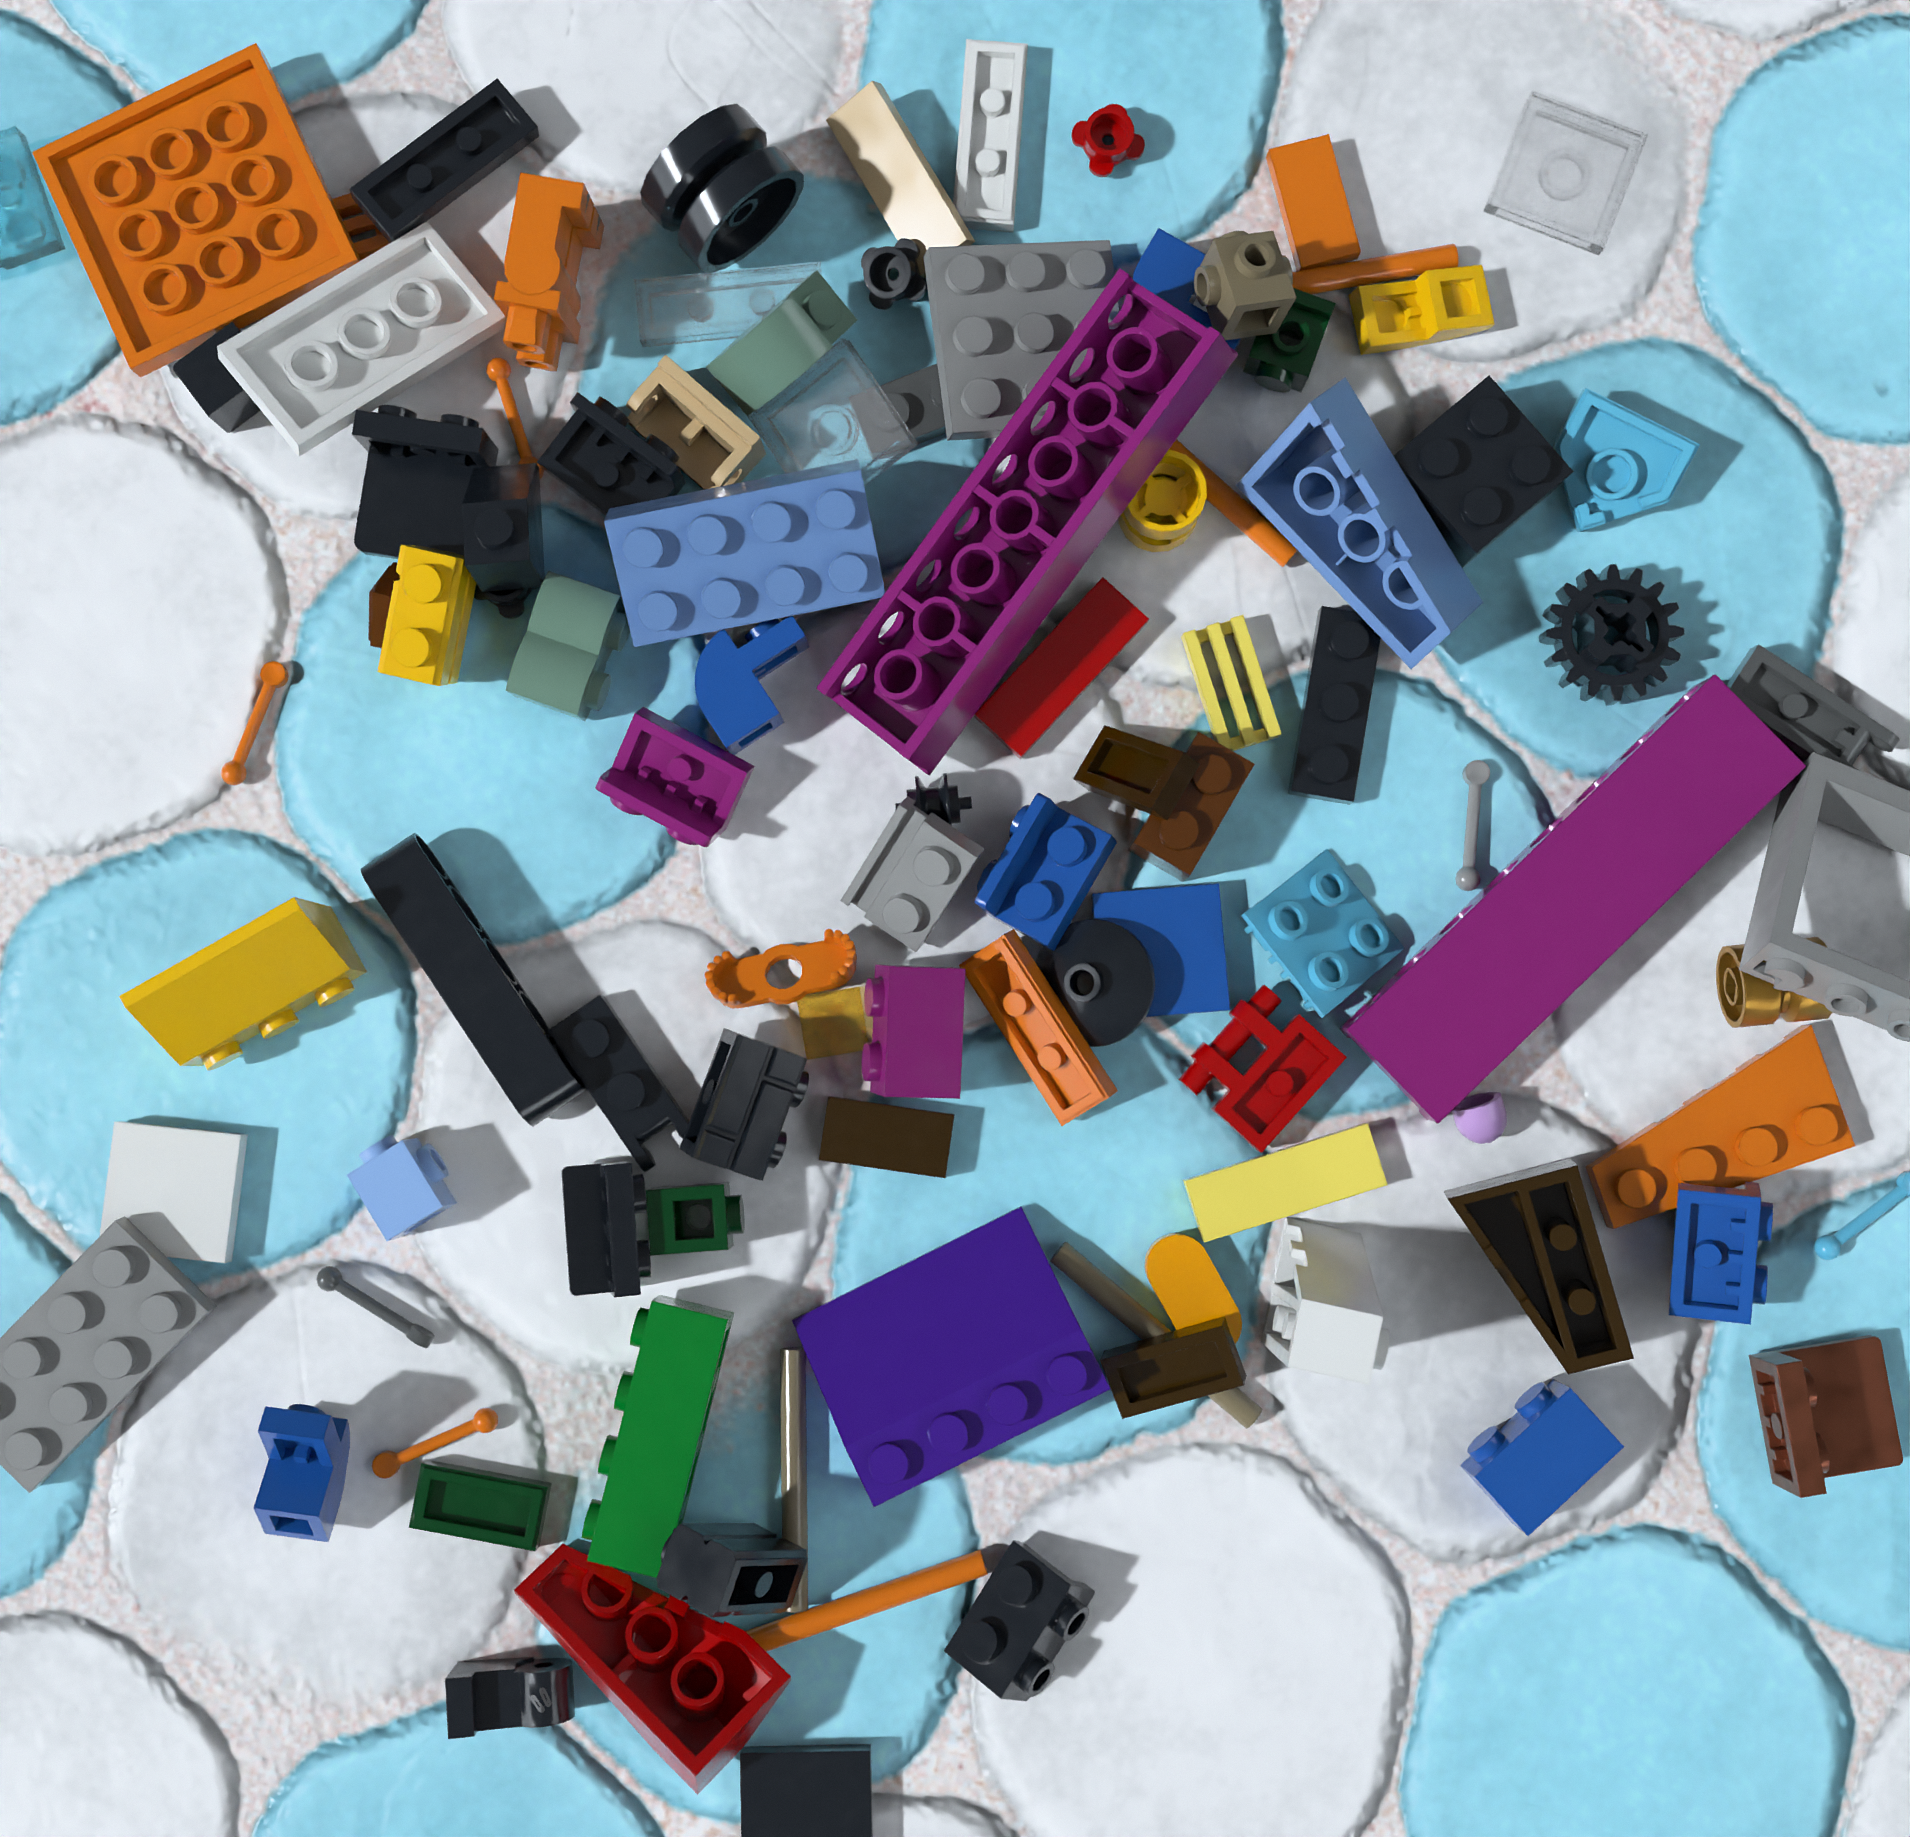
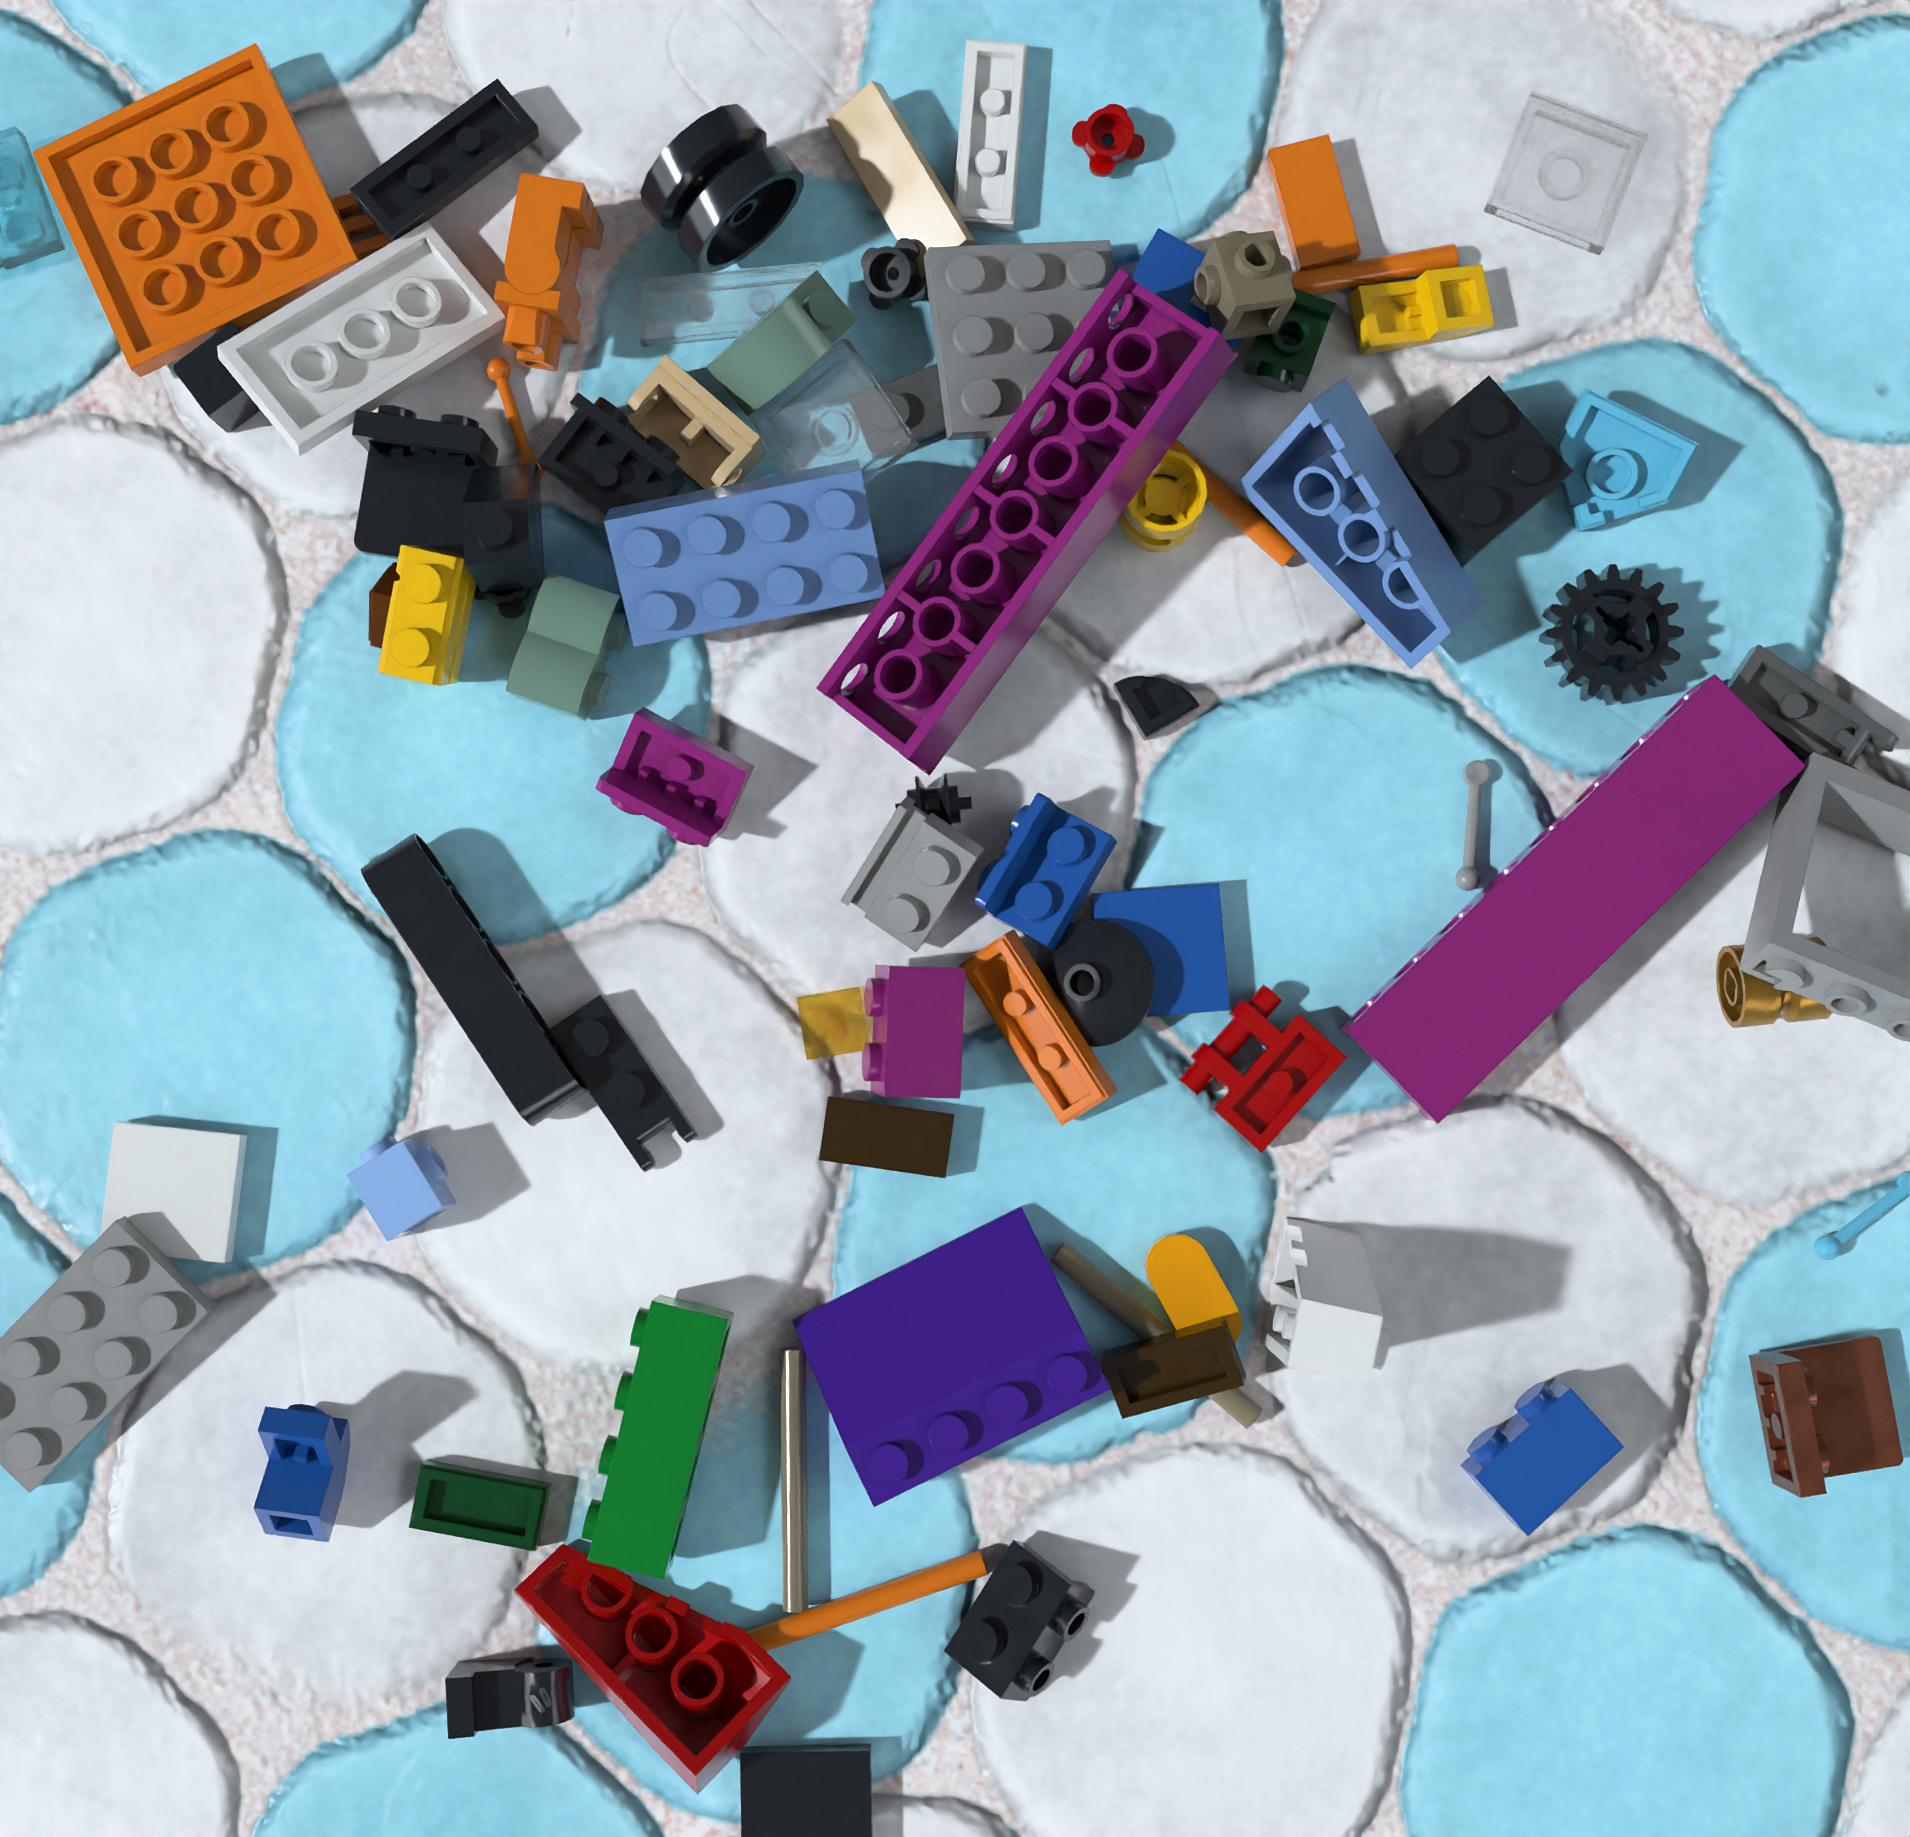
(247, 984): yellow slope -> none
(274, 676): orange hinge -> none
(330, 1279): dark grey hinge -> none
(389, 1462): orange hinge -> none
(602, 1229): black bracket -> none
(670, 1225): dark green brick -> none
(729, 681): blue brick -> none
(731, 1568): black brick -> none
(745, 983): orange piece -> none
(745, 1105): black brick -> none
(1061, 668): red tile -> none
(1136, 772): dark brown tile -> none
(1154, 703): none -> black tile
(1181, 840): reddish brown brick -> none
(1215, 635): light yellow tile -> none
(1285, 1182): light yellow tile -> none
(1322, 933): medium azure hinge -> none
(1335, 707): black plate -> none
(1481, 1117): lavender hinge -> none
(1551, 1258): dark brown wedge -> none
(1717, 1252): blue bracket -> none
(1744, 1128): orange wing -> none

